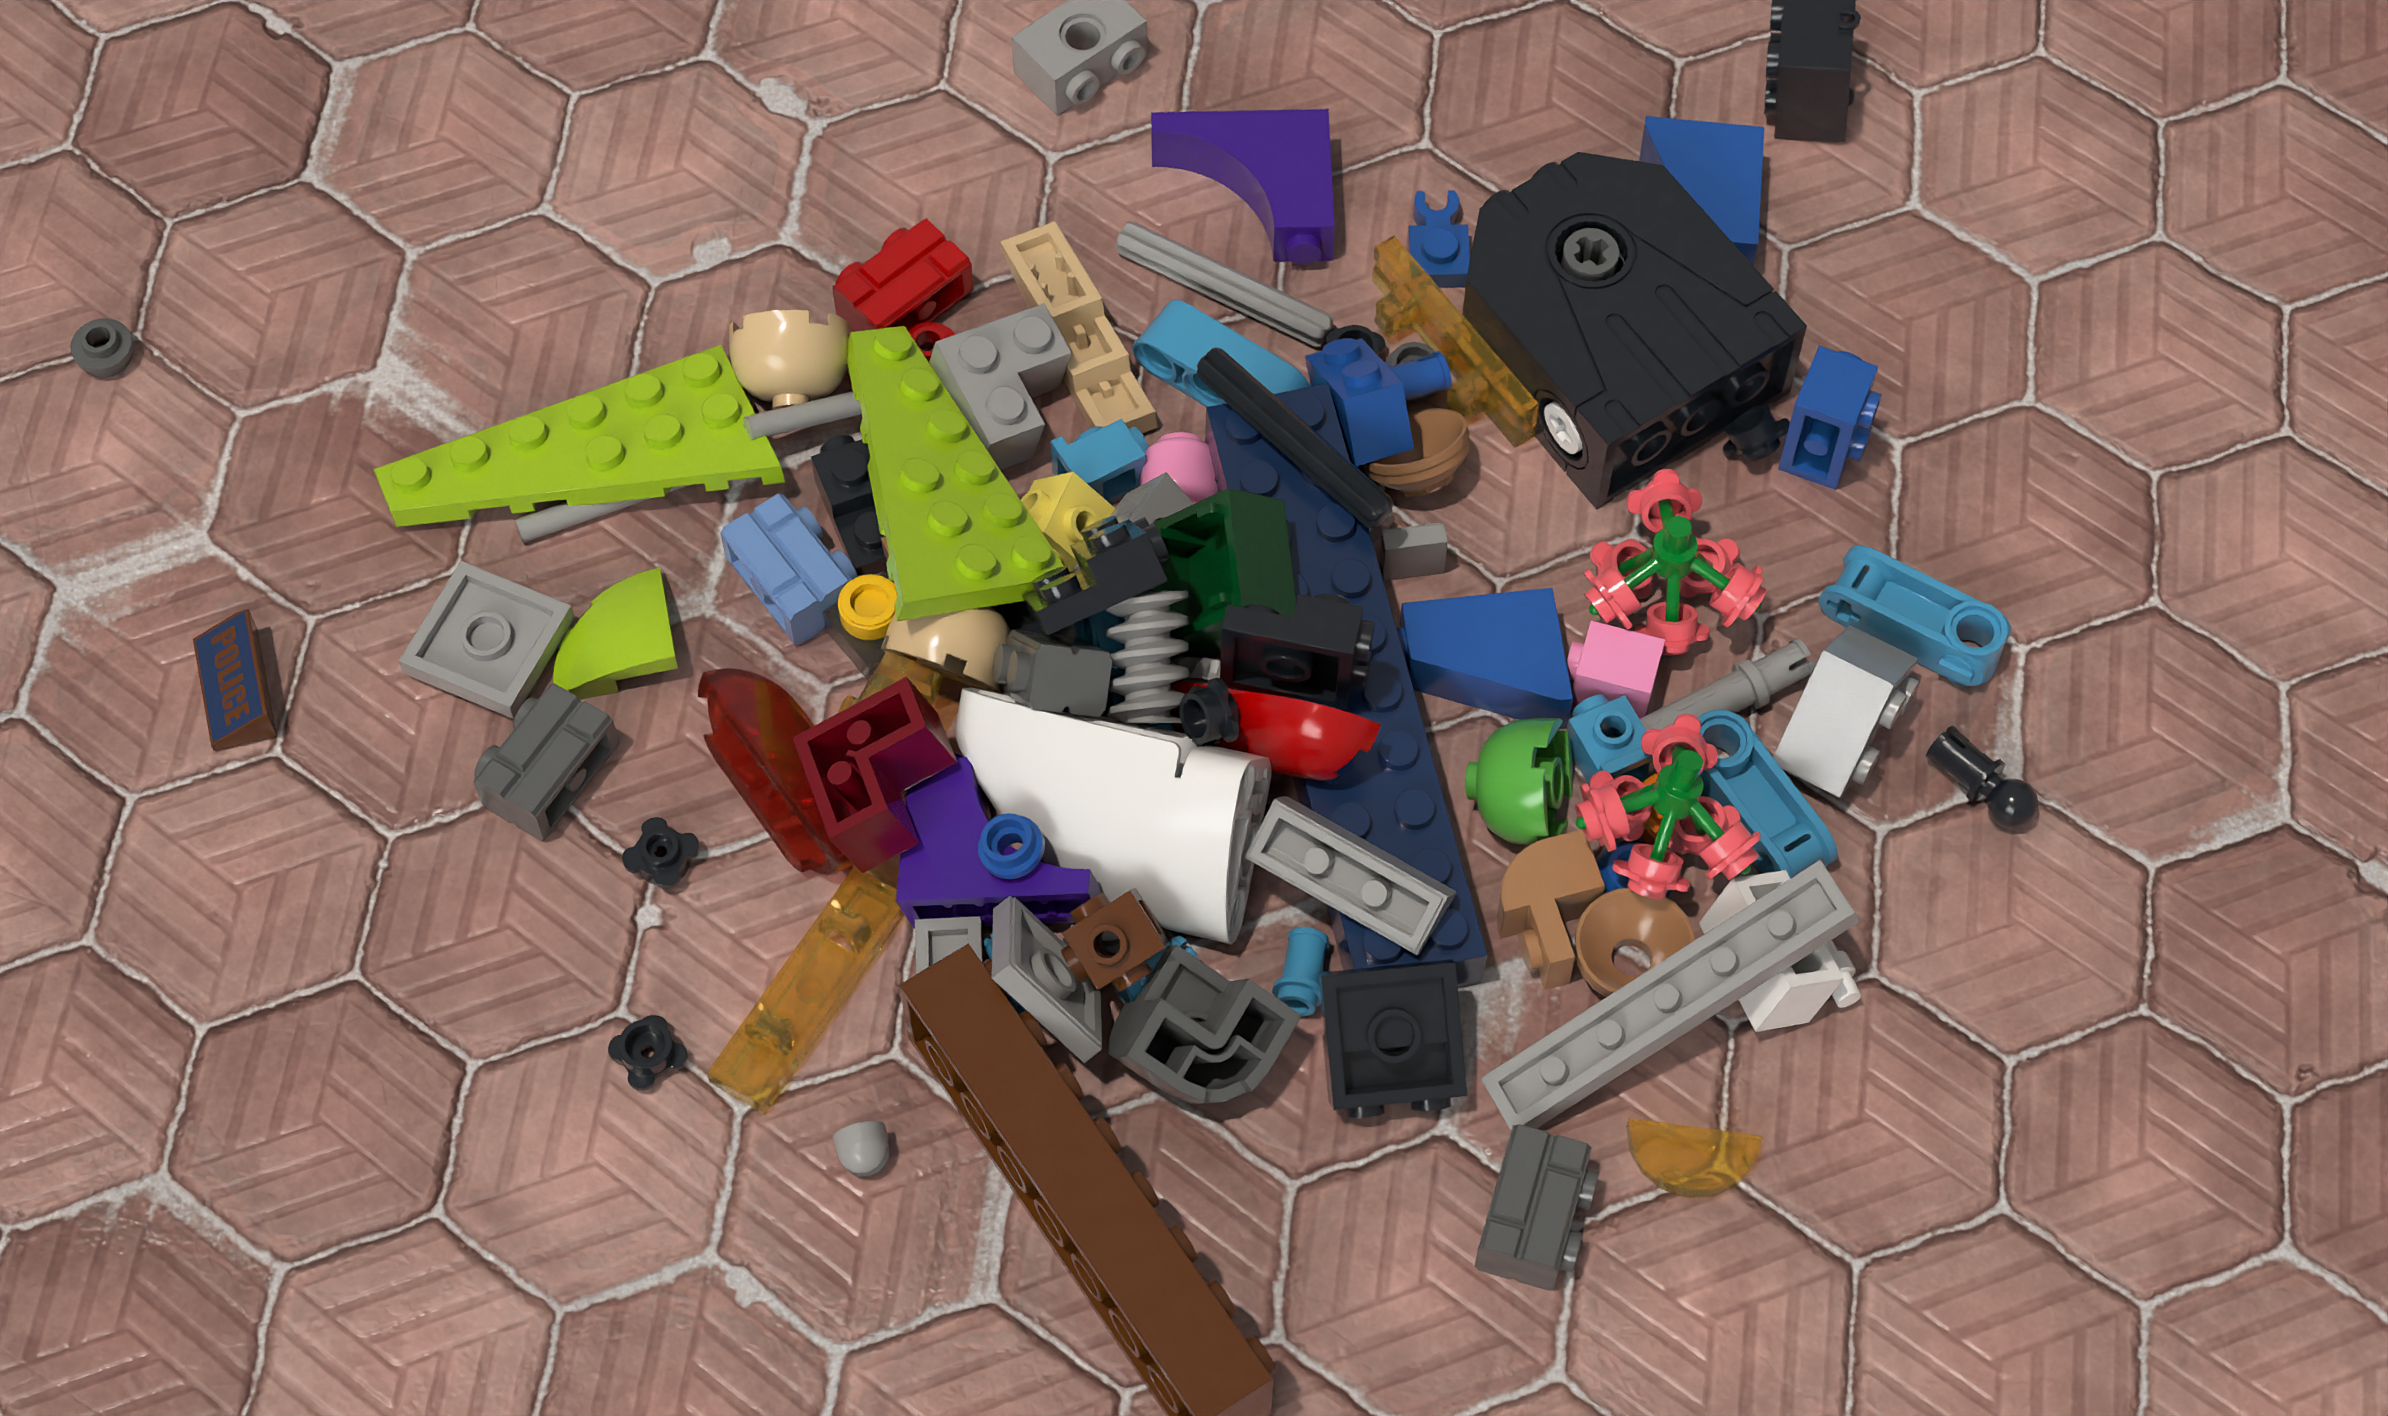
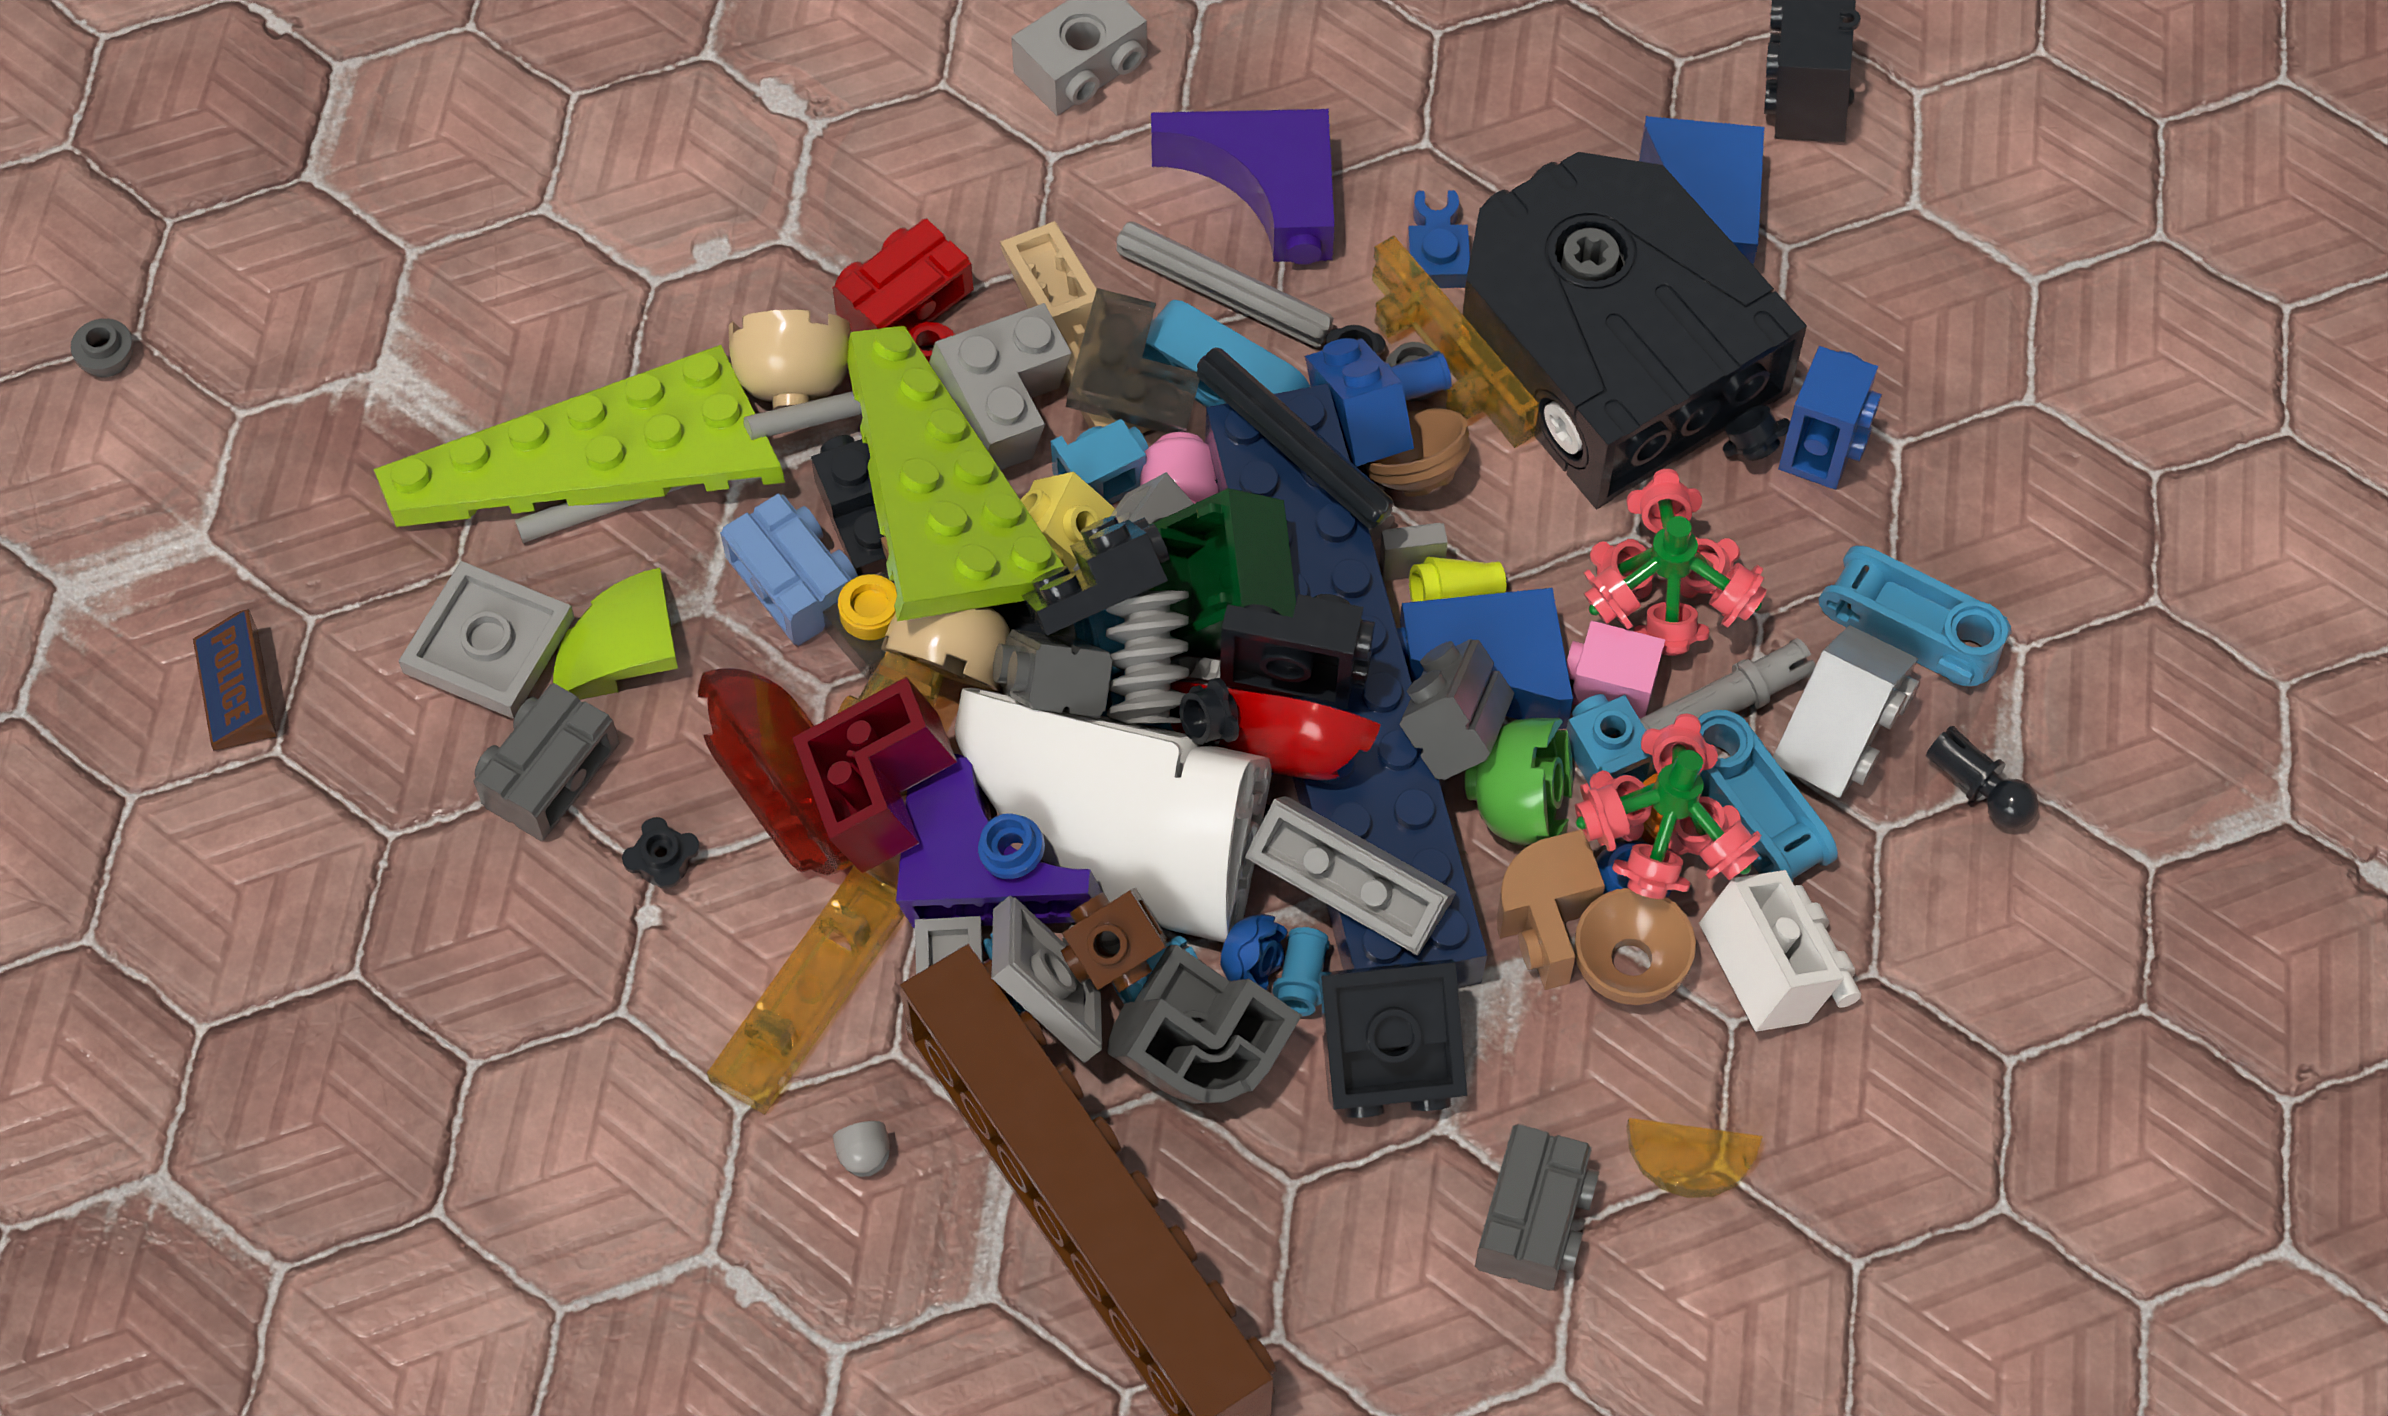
(643, 1034): black plate -> none
(1115, 378): none -> clear smoke plate
(1253, 949): none -> blue plate
(1455, 578): none -> neon yellow cone
(1456, 707): none -> dark grey brick
(1671, 998): light grey plate -> none

